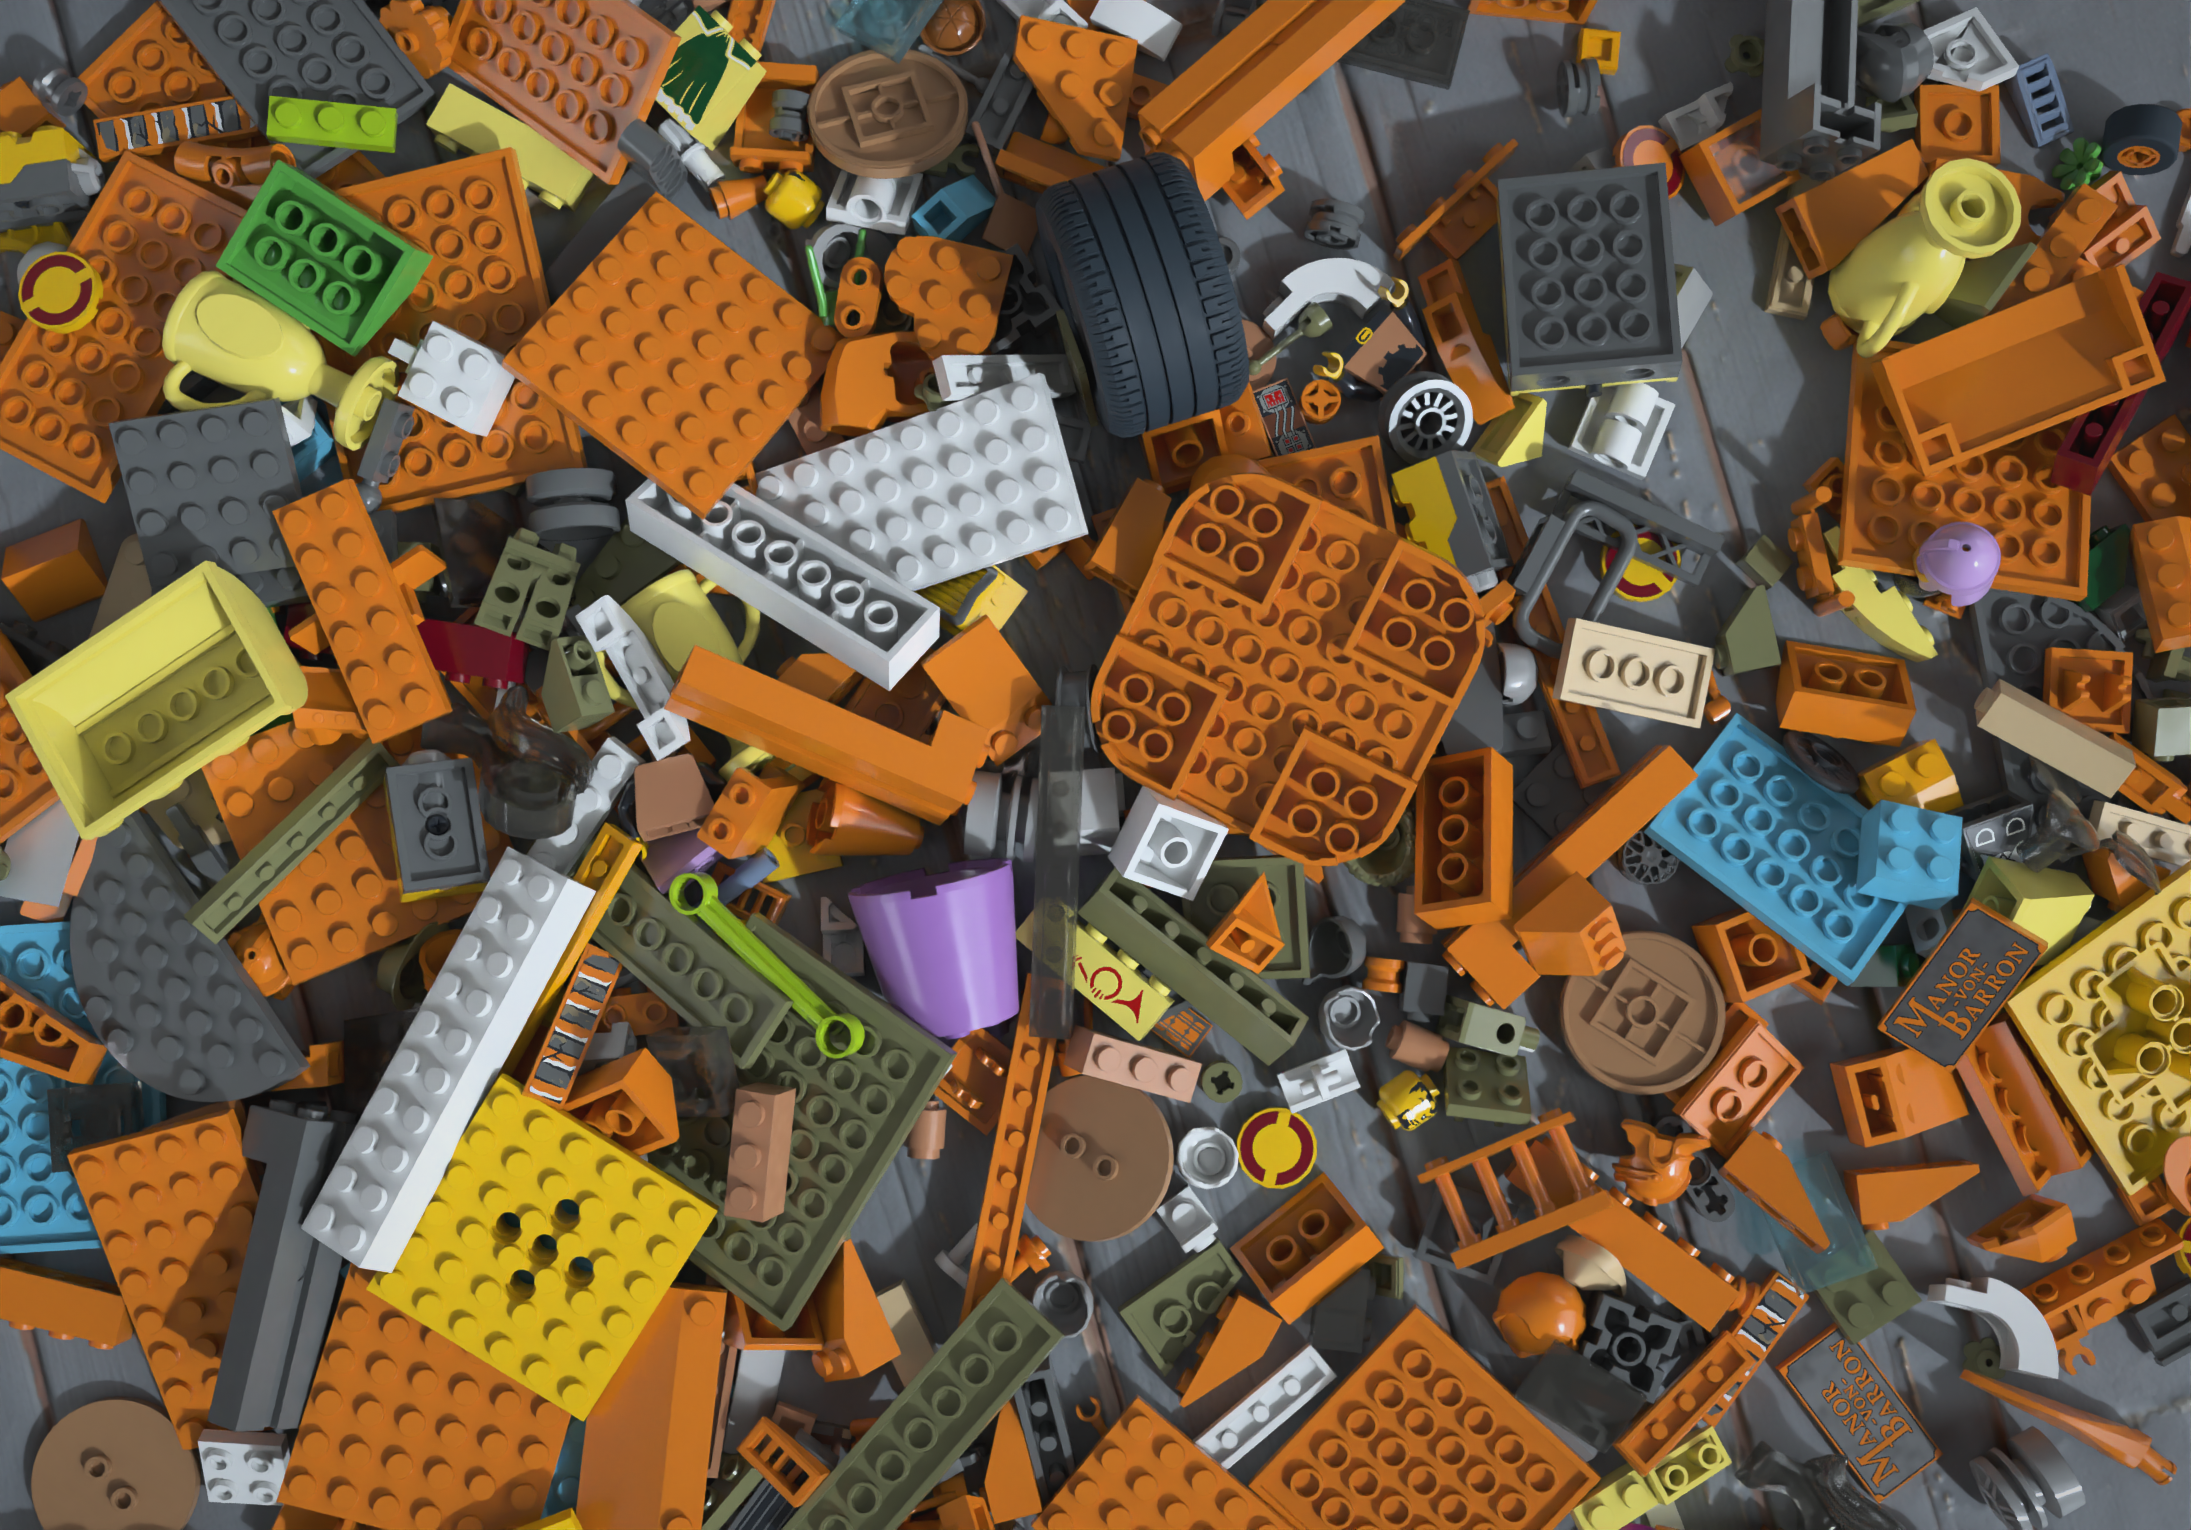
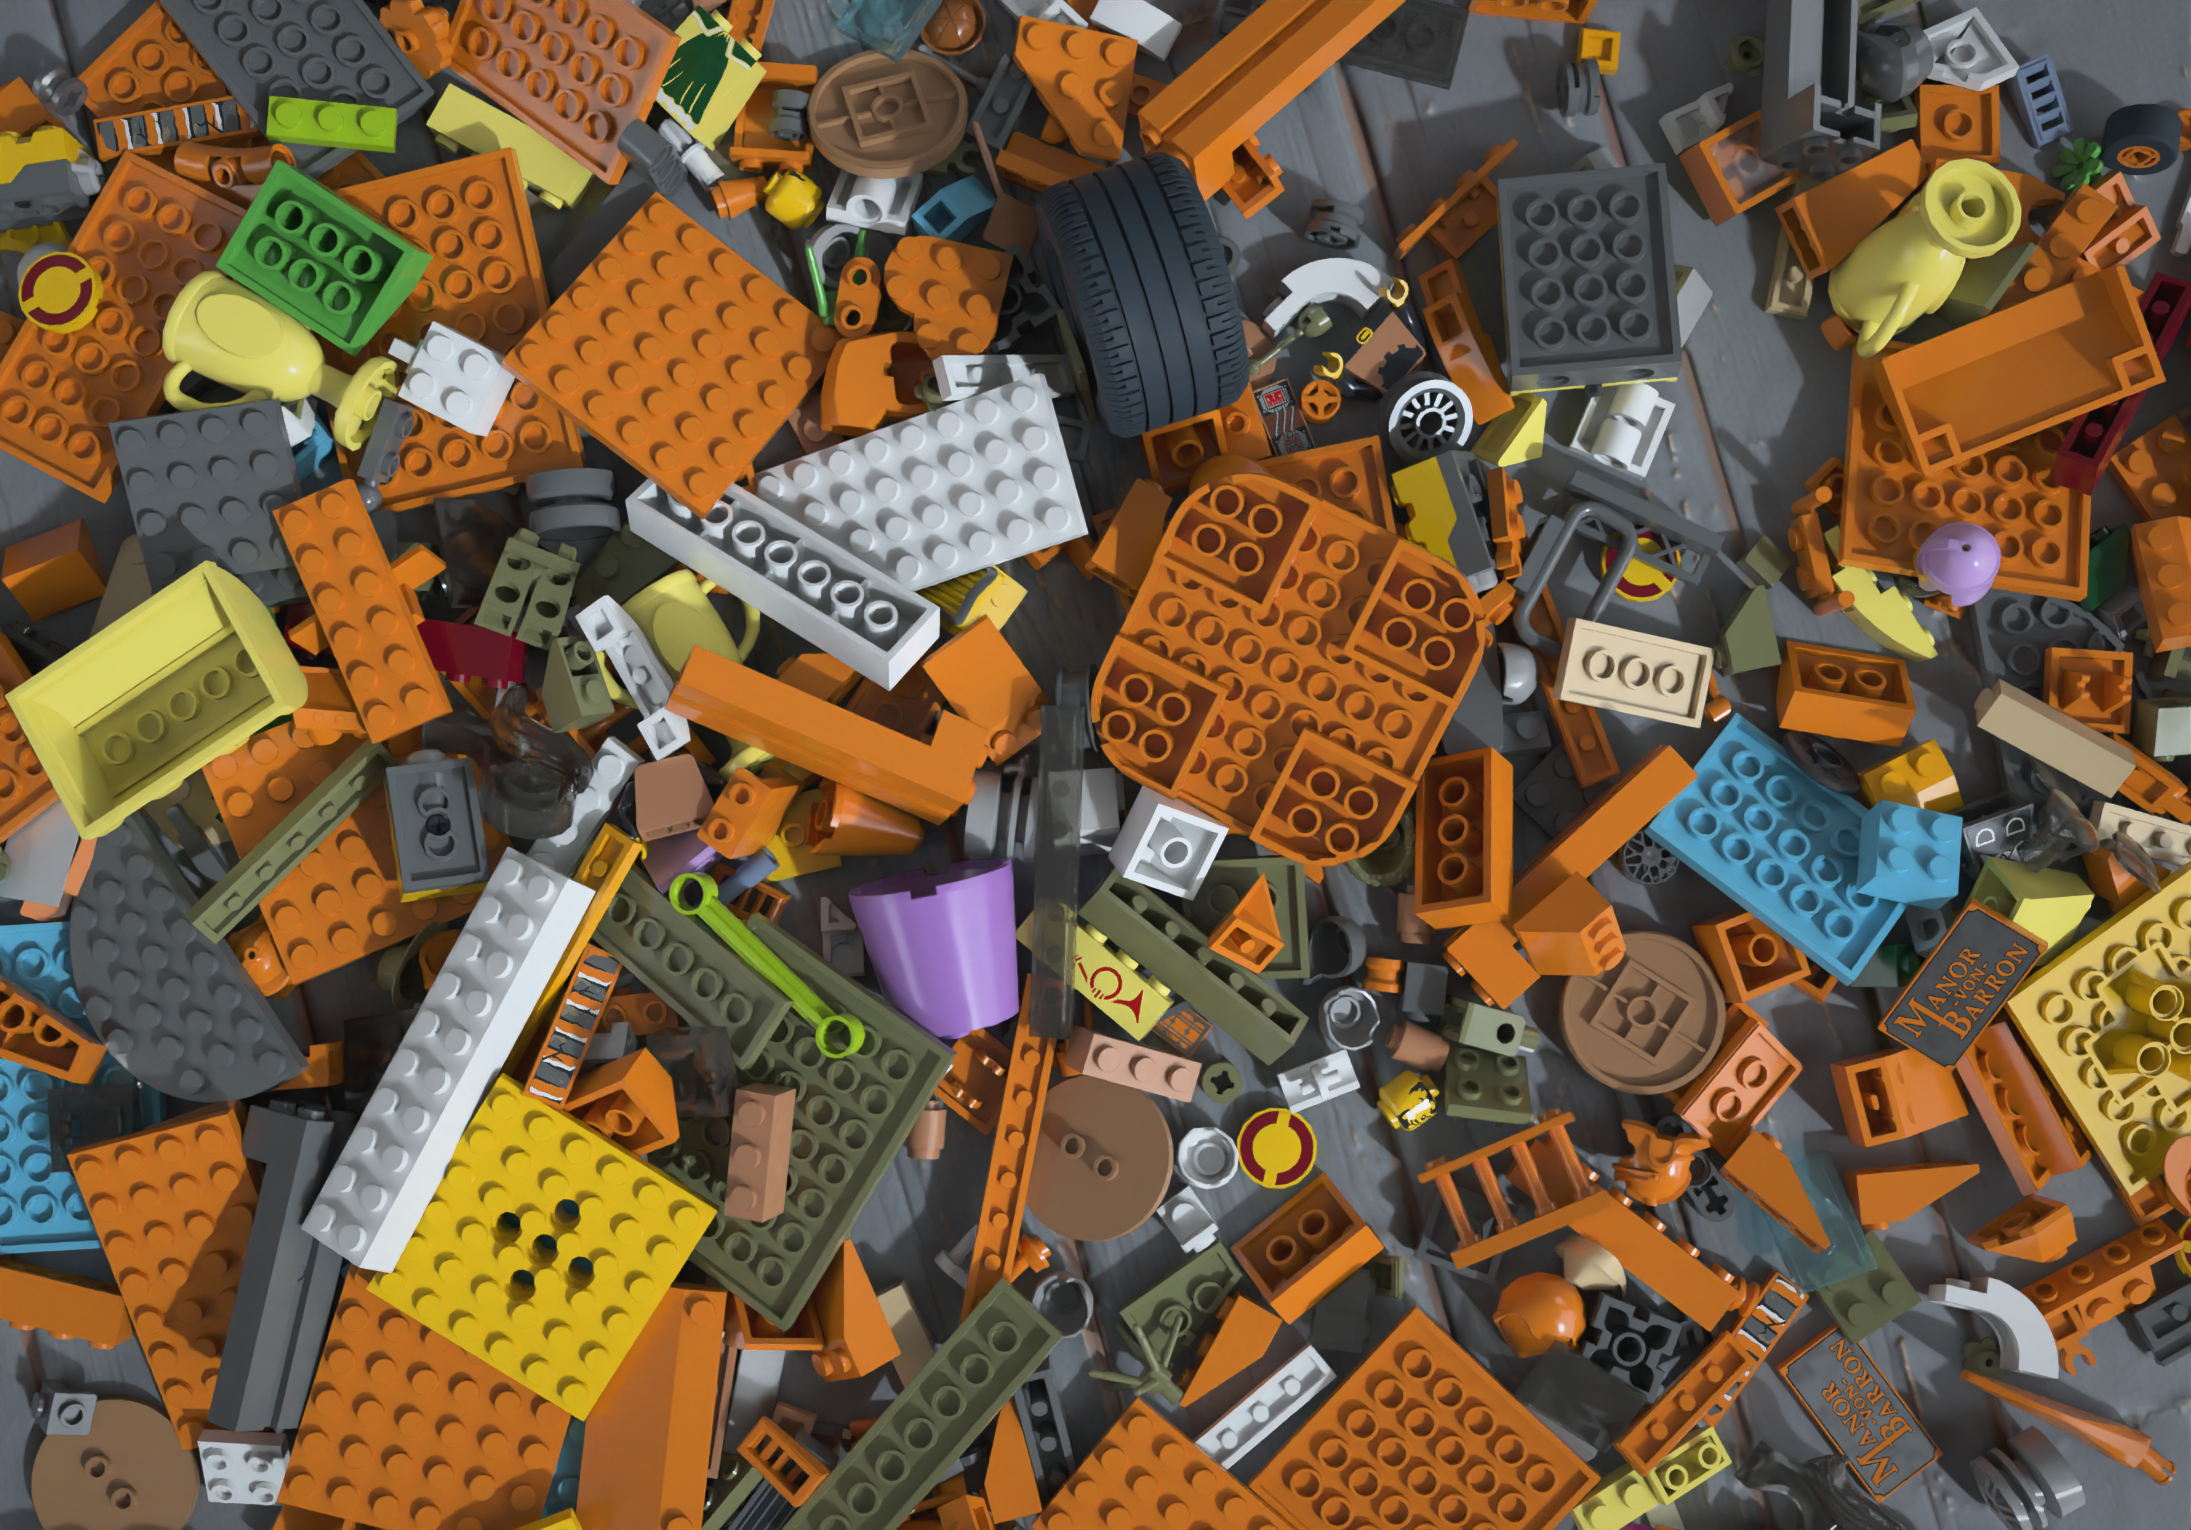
(62, 1410): none -> dark grey bracket
(1096, 1419): orange hand -> none
(1155, 1375): none -> olive plant
(1506, 521): none -> orange plate
(1650, 146): tile -> none

